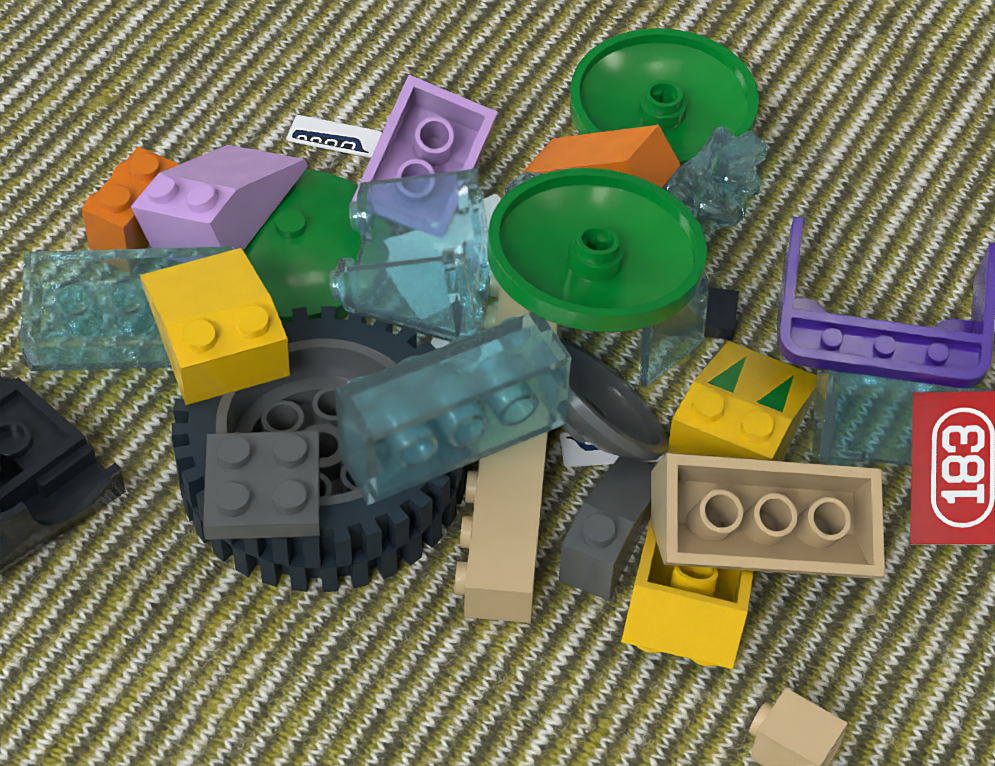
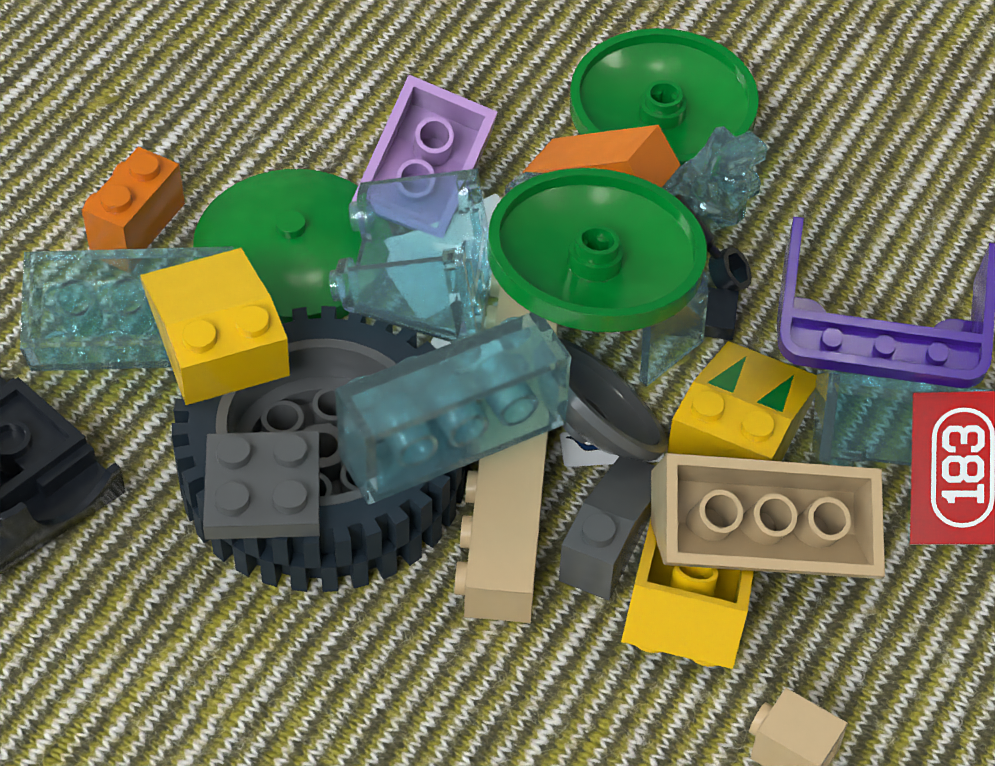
(215, 198): lavender slope -> none
(333, 136): white sticker -> none
(724, 261): none -> black piece

